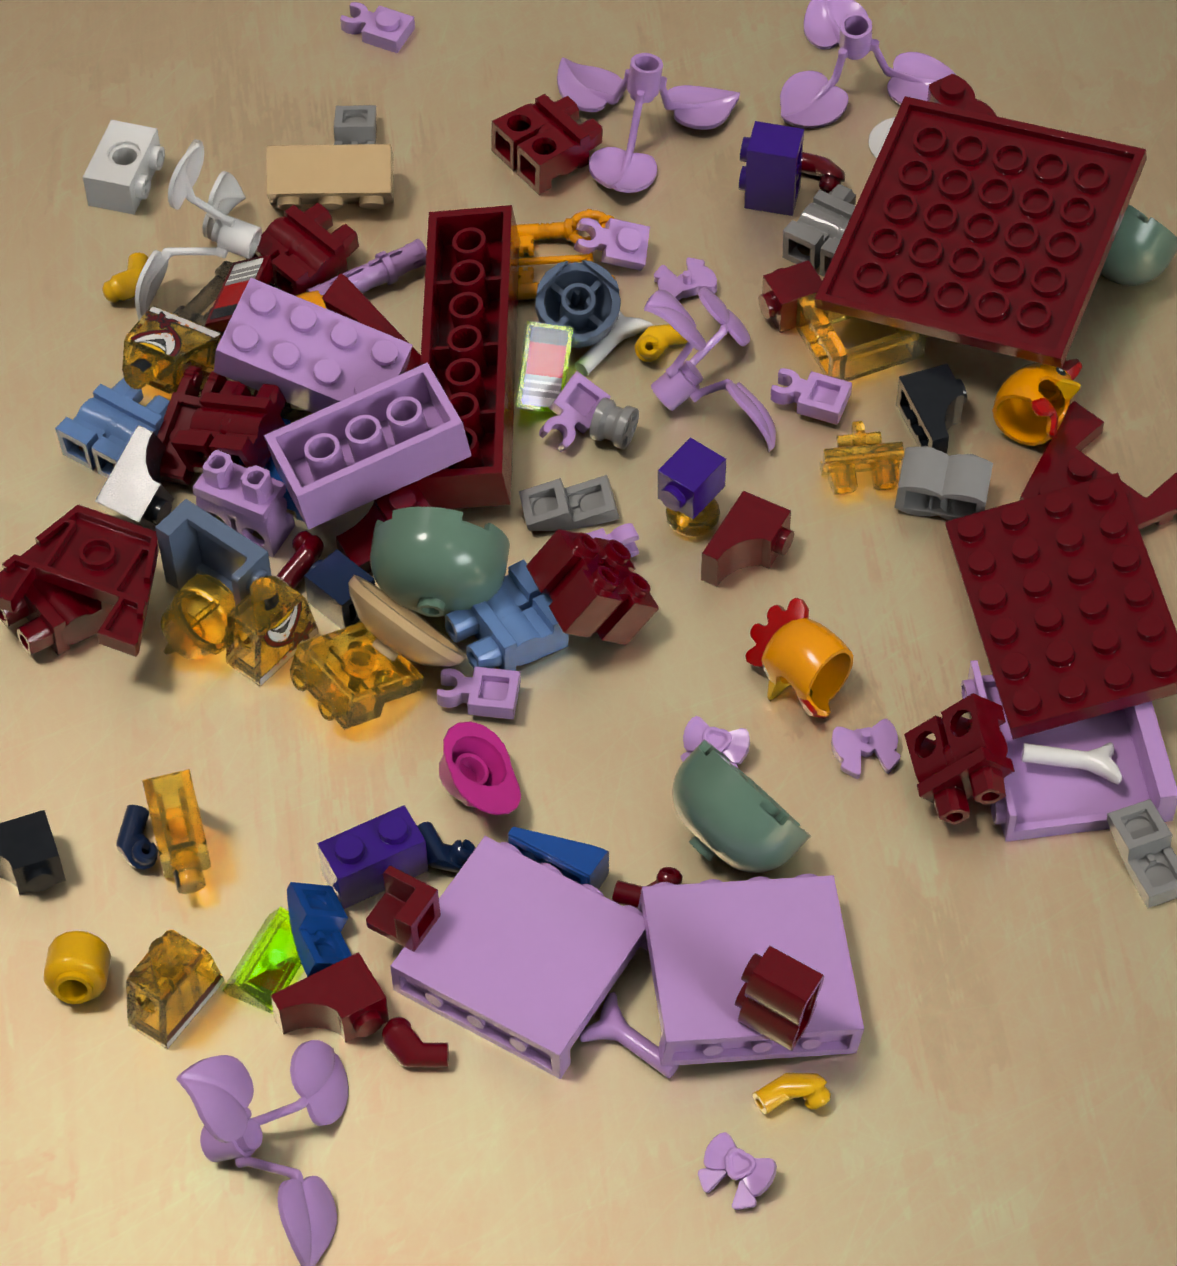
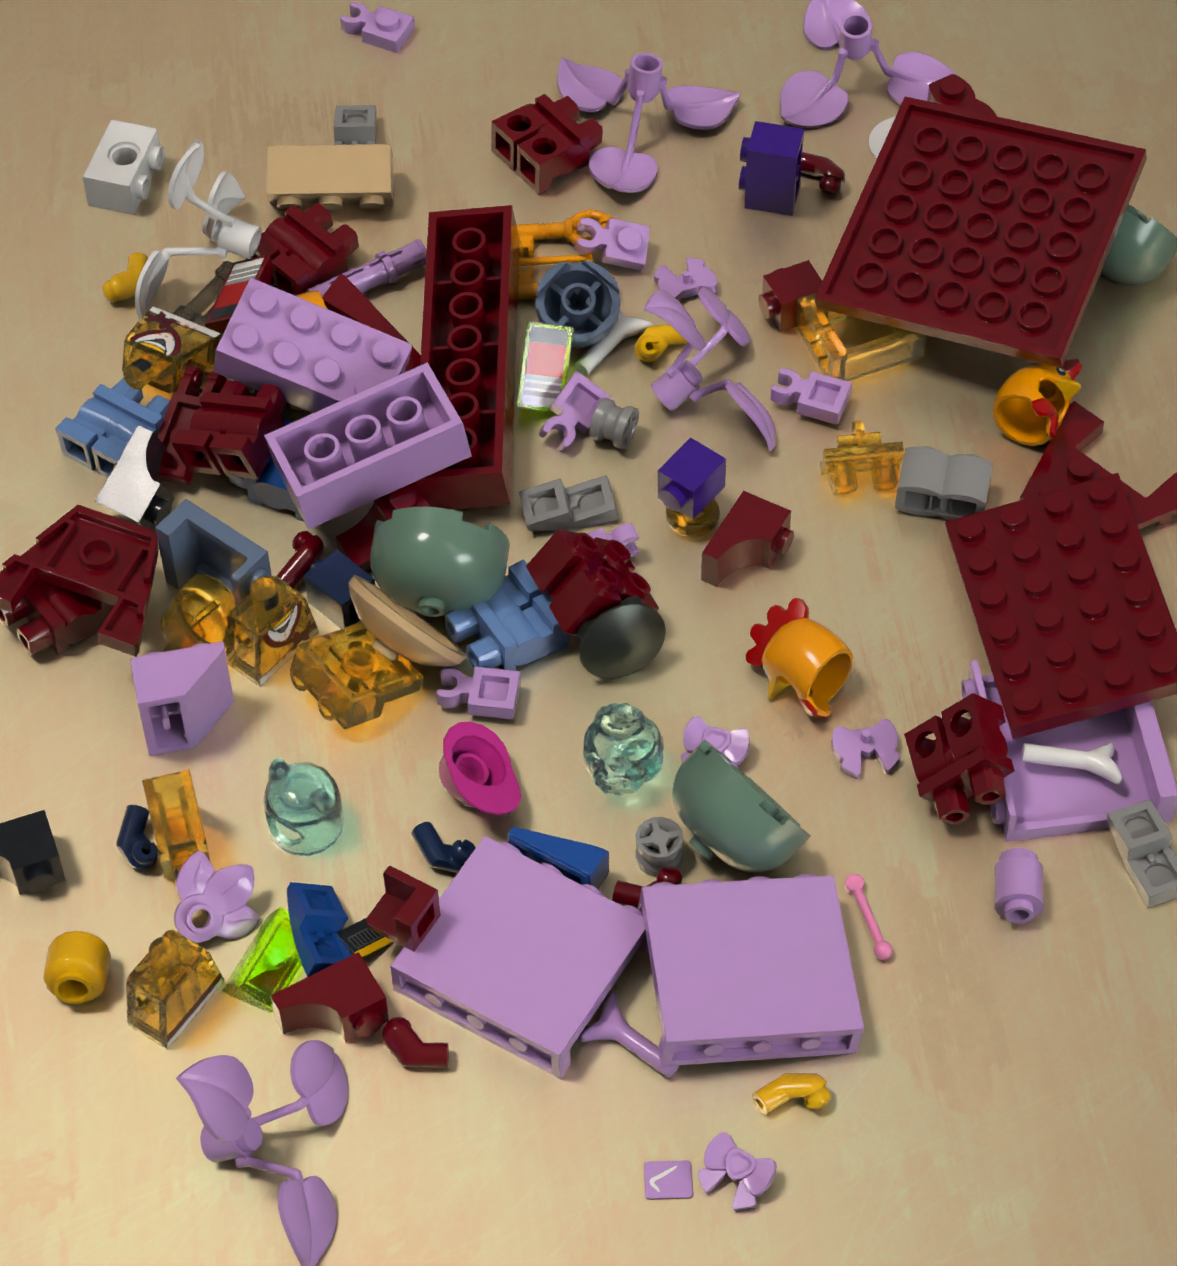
(181, 695): none -> lavender slope
(219, 895): none -> lavender plate
(245, 500): lavender hips -> none
(306, 802): none -> clear light blue piece
(359, 856): dark purple brick -> none
(362, 939): none -> black sticker
(621, 639): none -> pearl dark grey dish
(622, 749): none -> clear light blue hair
(666, 837): none -> light grey wheel
(668, 1179): none -> lavender sticker
(778, 996): dark red brick -> none
(820, 228): light grey hips -> none
(854, 886): none -> bright pink hinge
(931, 404): black arch -> none
(1018, 885): none -> lavender brick

